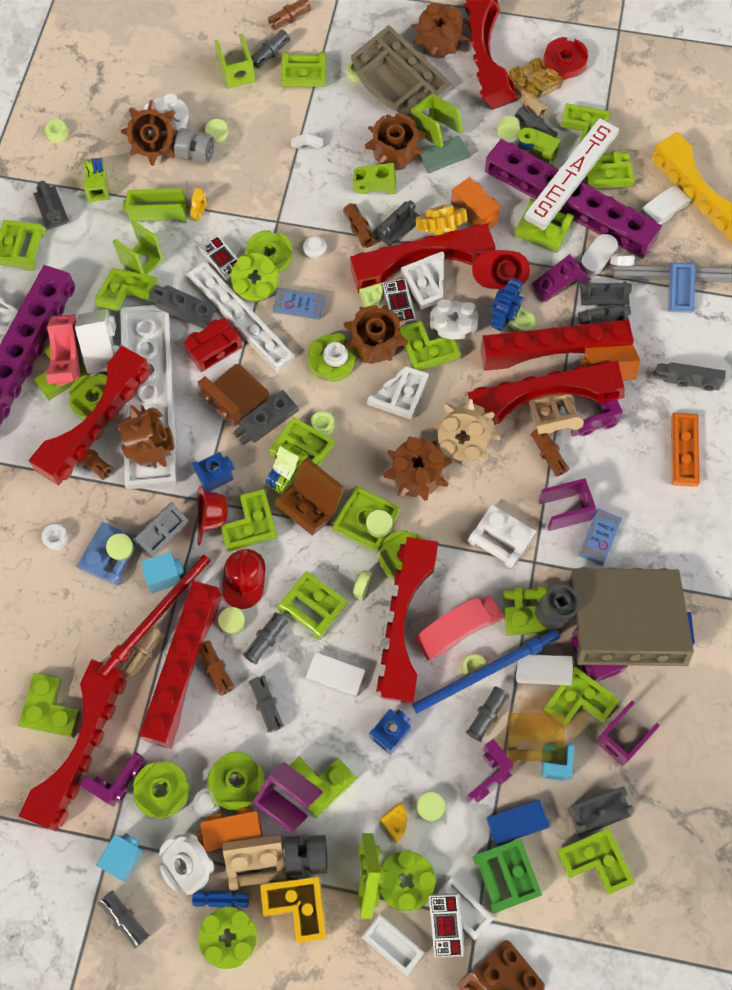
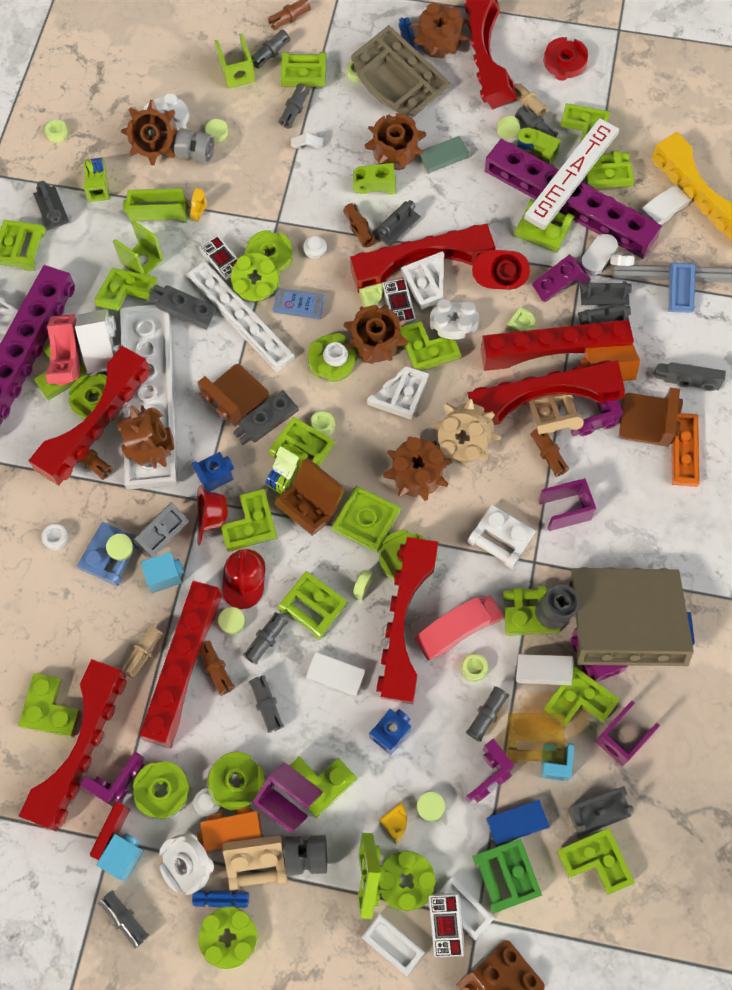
(111, 827): none -> red tile
(121, 652): red bar -> none
(212, 344): red brick -> none
(294, 106): none -> dark grey pin
(302, 899): yellow brick -> none
(379, 523): yellowish green tile -> none
(407, 31): none -> blue axle
(438, 111): lime piece -> none
(441, 219): yellow gear -> none
(478, 204): orange brick -> none
(506, 304): blue gear -> none
(532, 646): blue bar -> none
(541, 82): clear yellow plate -> none
(600, 536): medium blue tile -> none
(651, 418): none -> dark orange bracket

